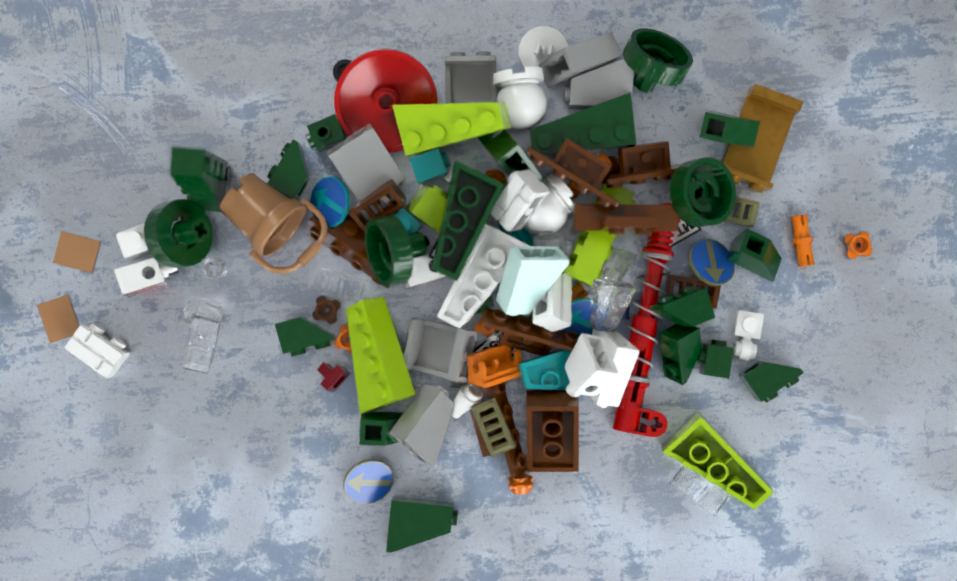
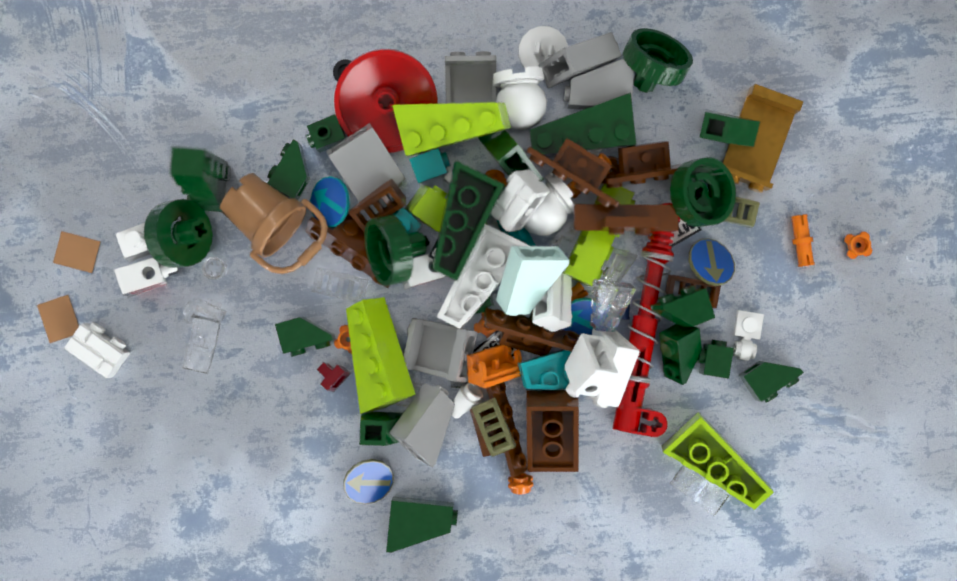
(319, 312): reddish brown plate -> none
(547, 238): clear bracket -> none
(755, 254): dark green slope -> none

